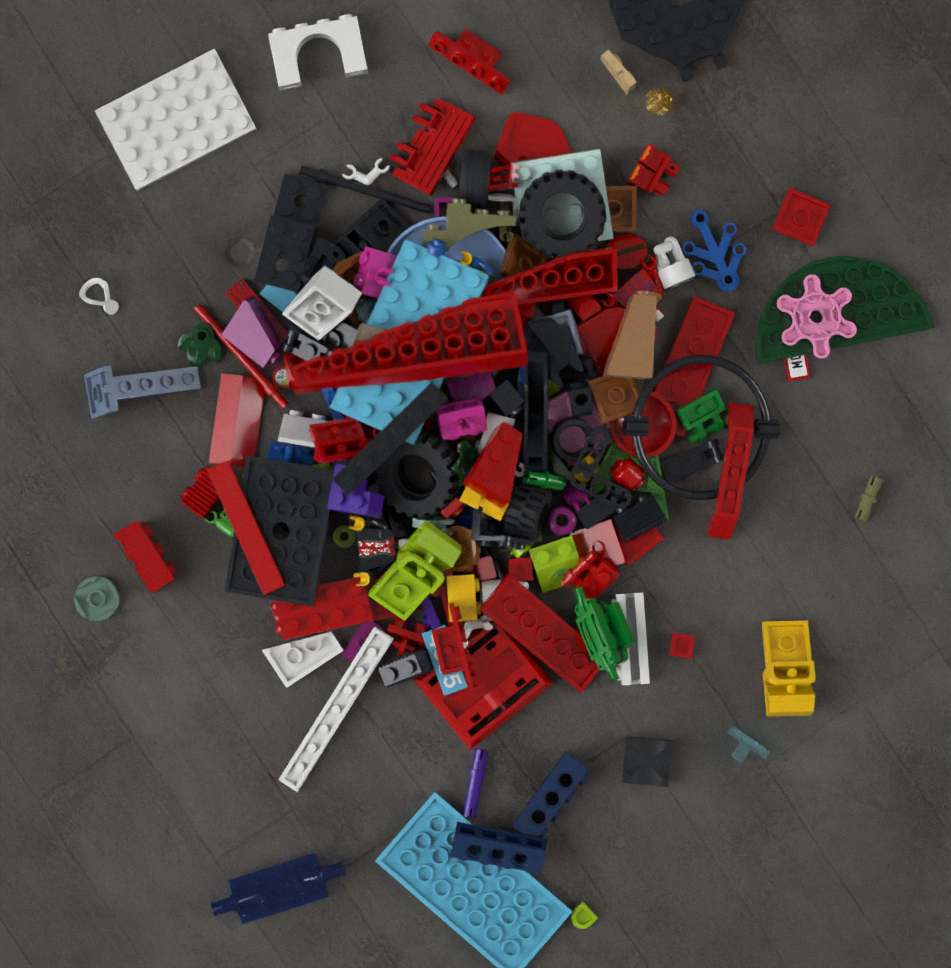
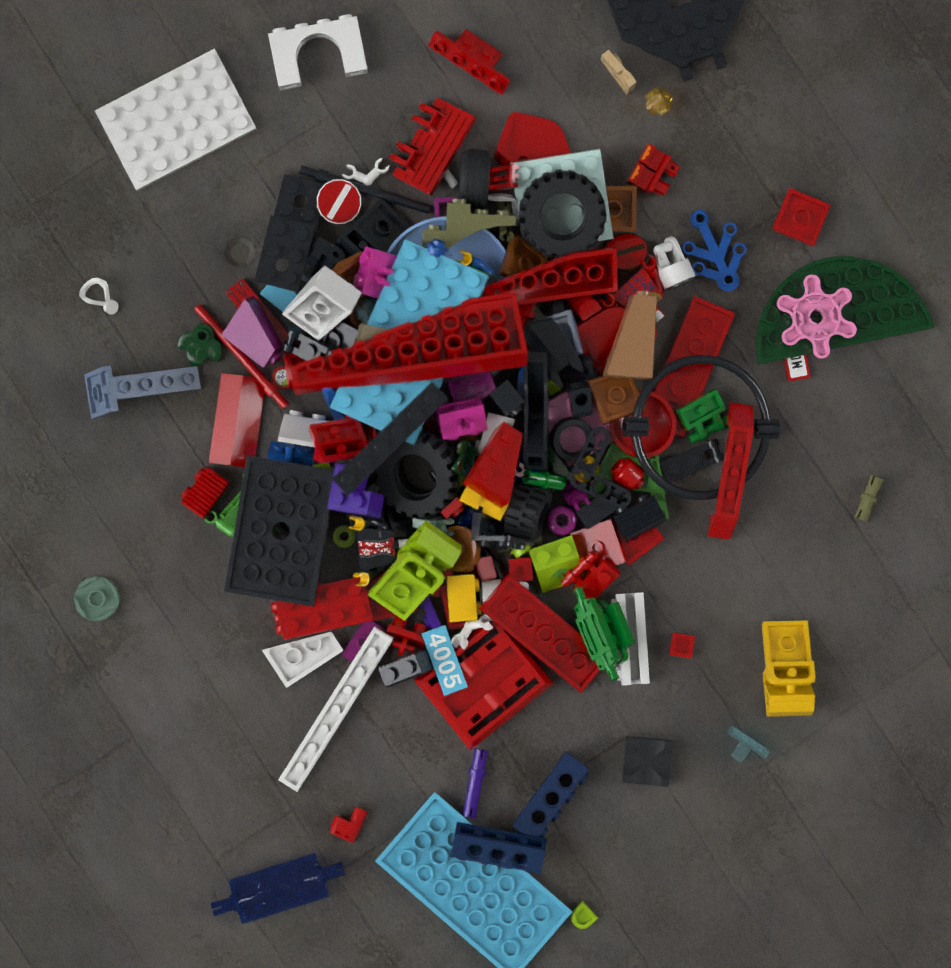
(146, 555): red wedge -> none
(246, 527): red tile -> none
(338, 201): none -> red piece
(350, 828): none -> red piece
(451, 648): red bracket -> none

